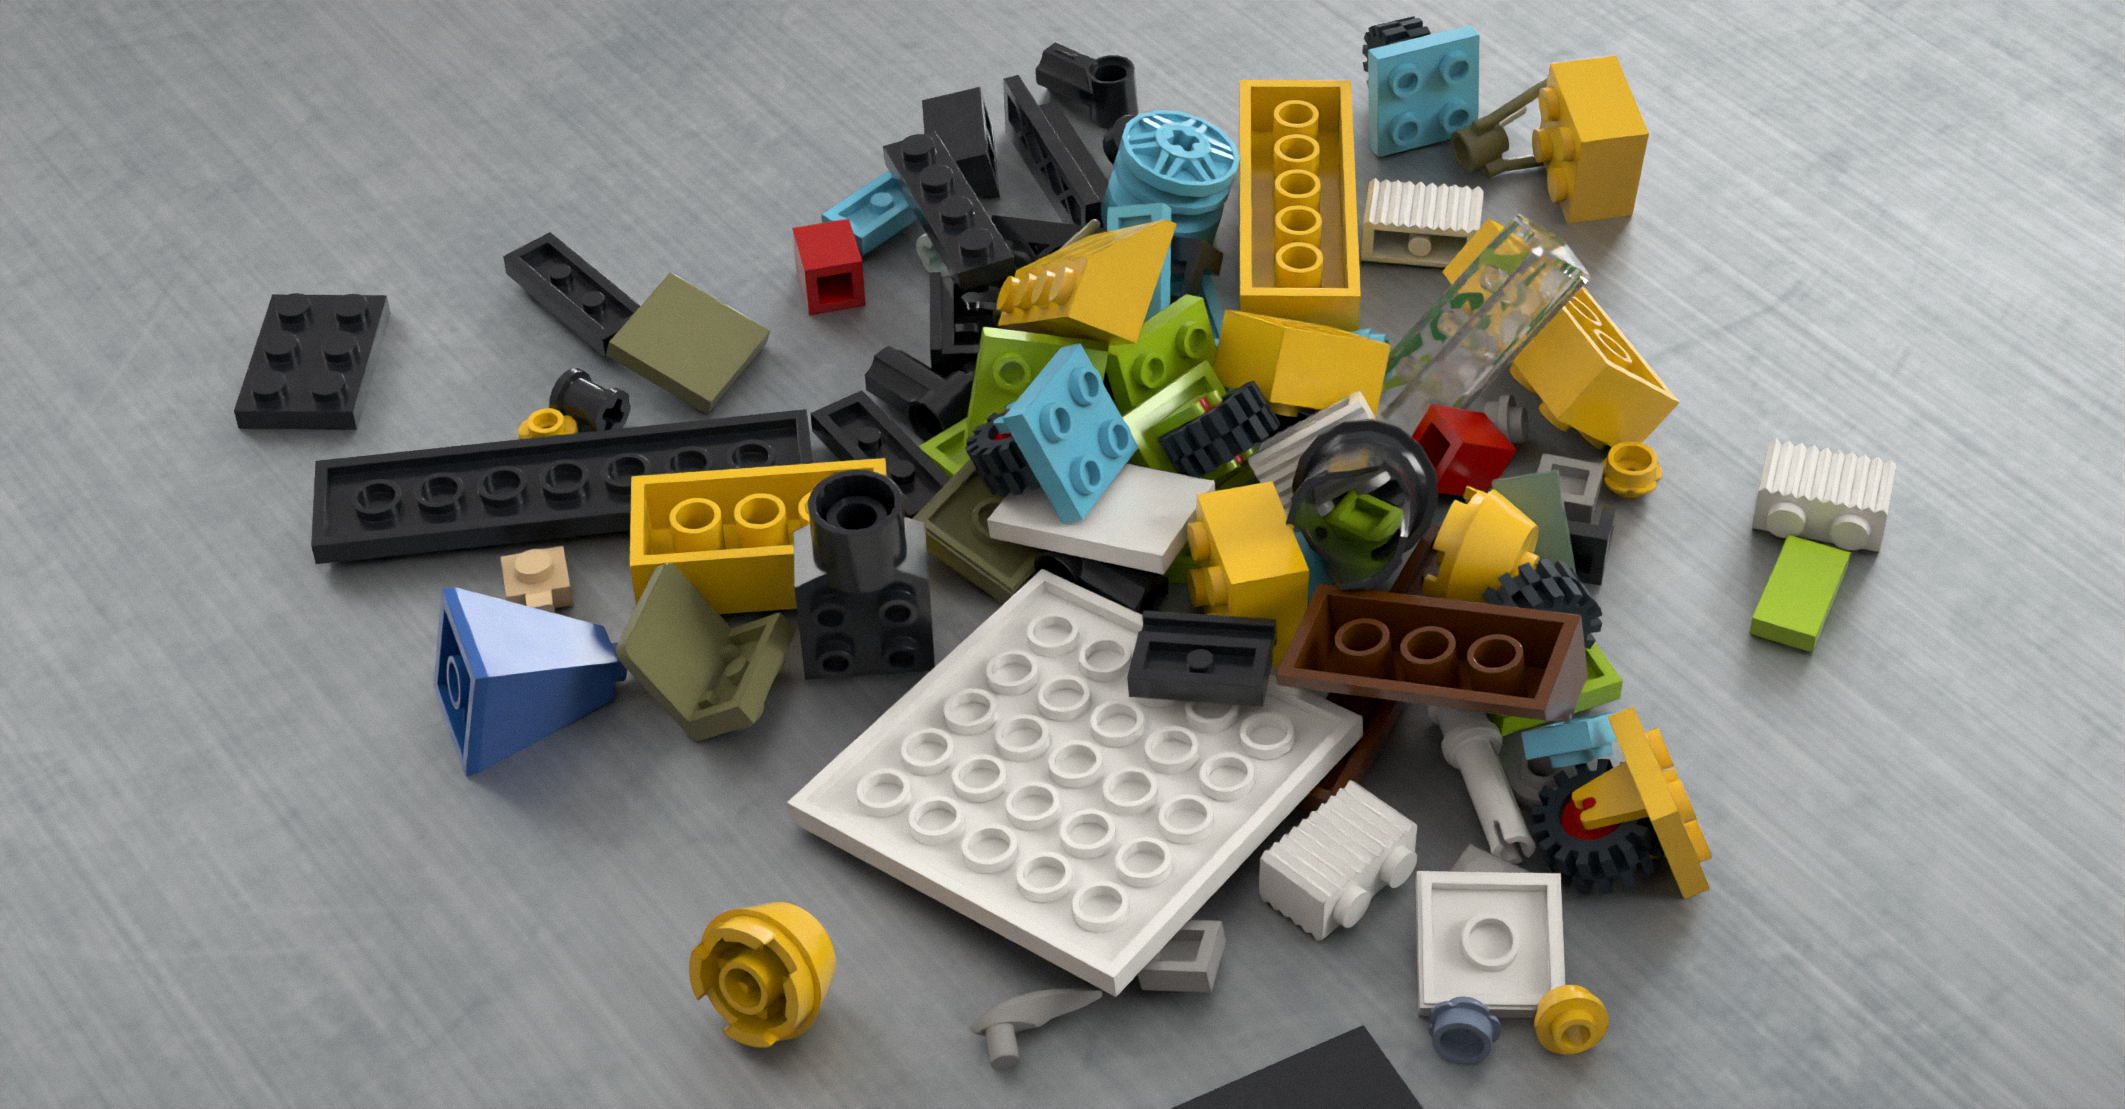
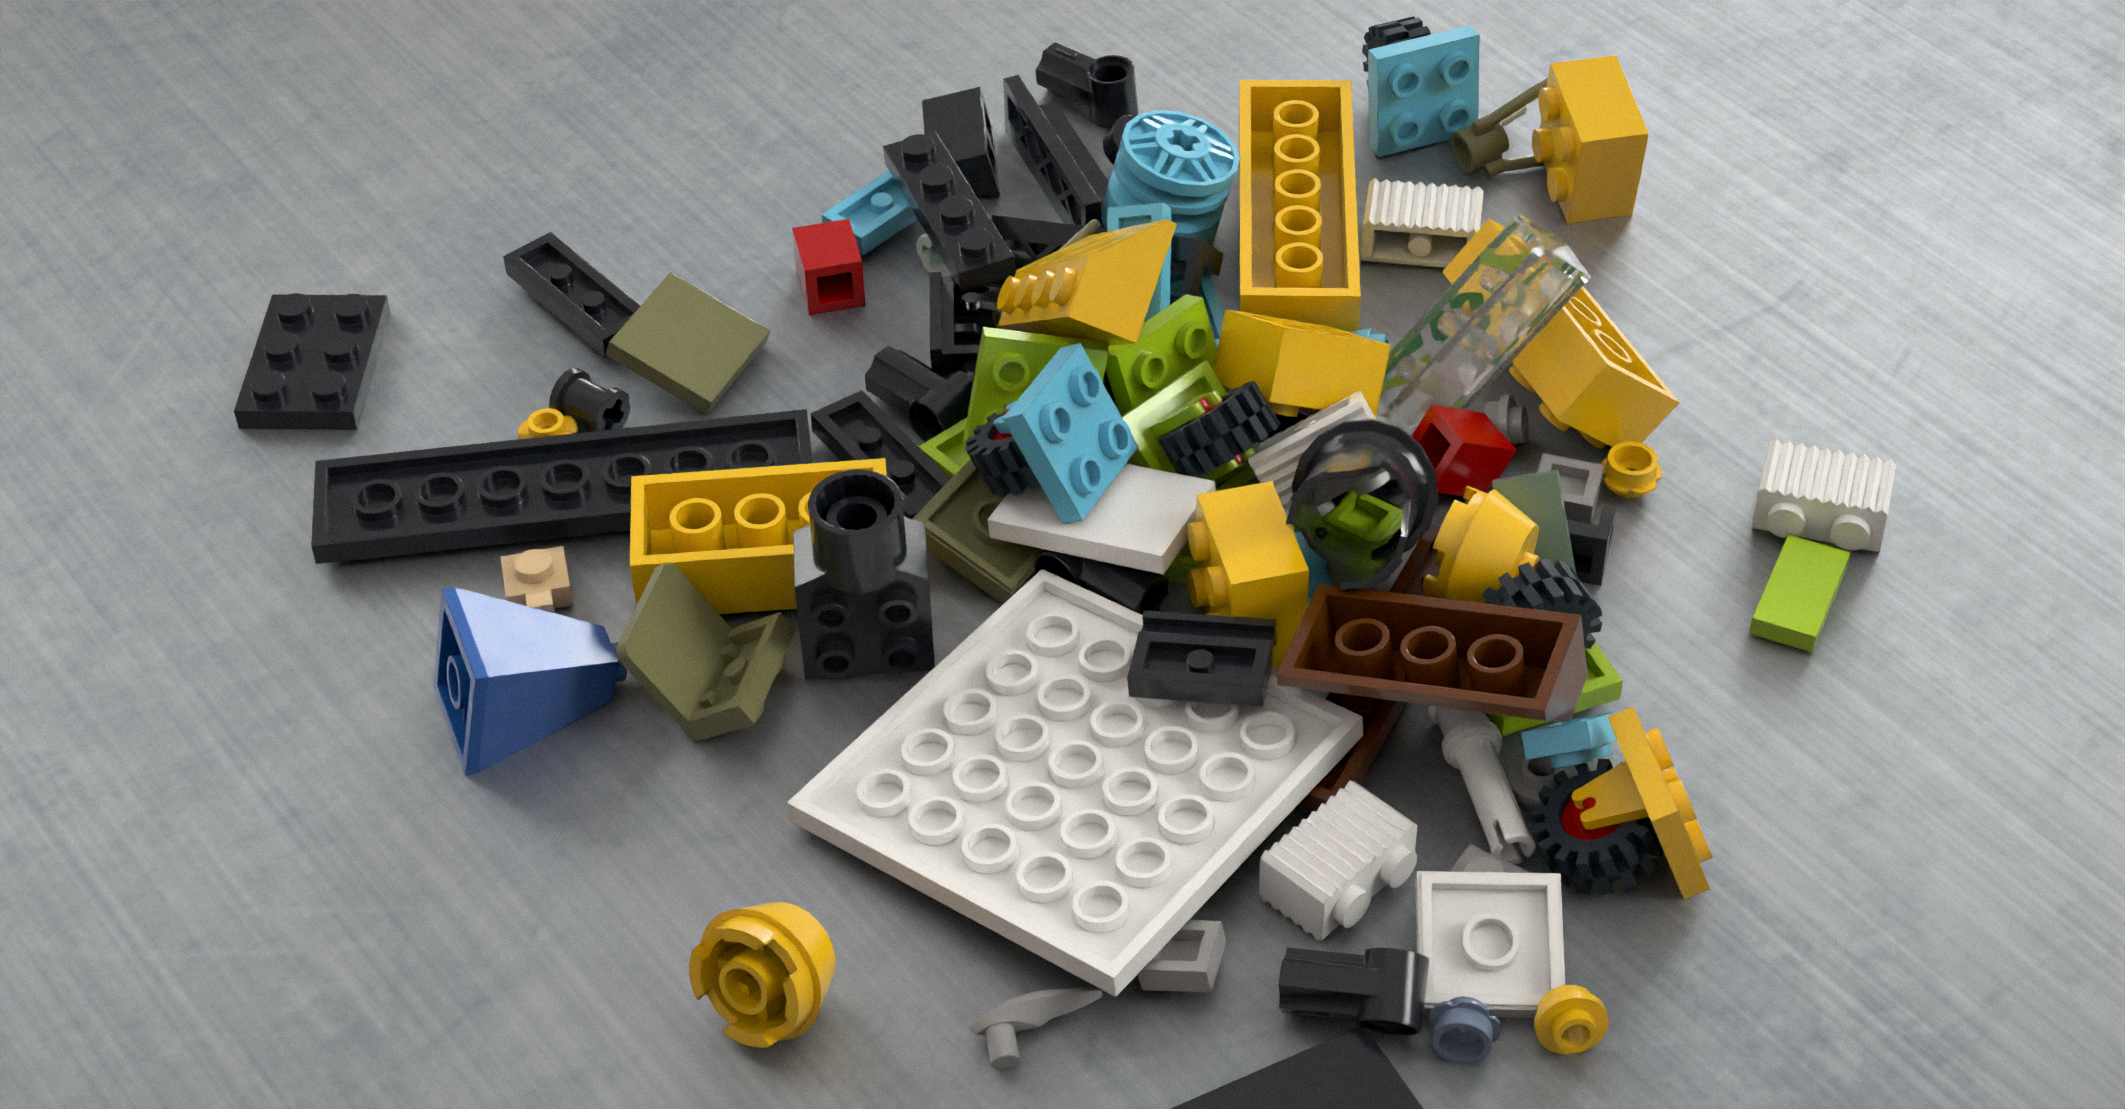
(1374, 989): none -> black piece

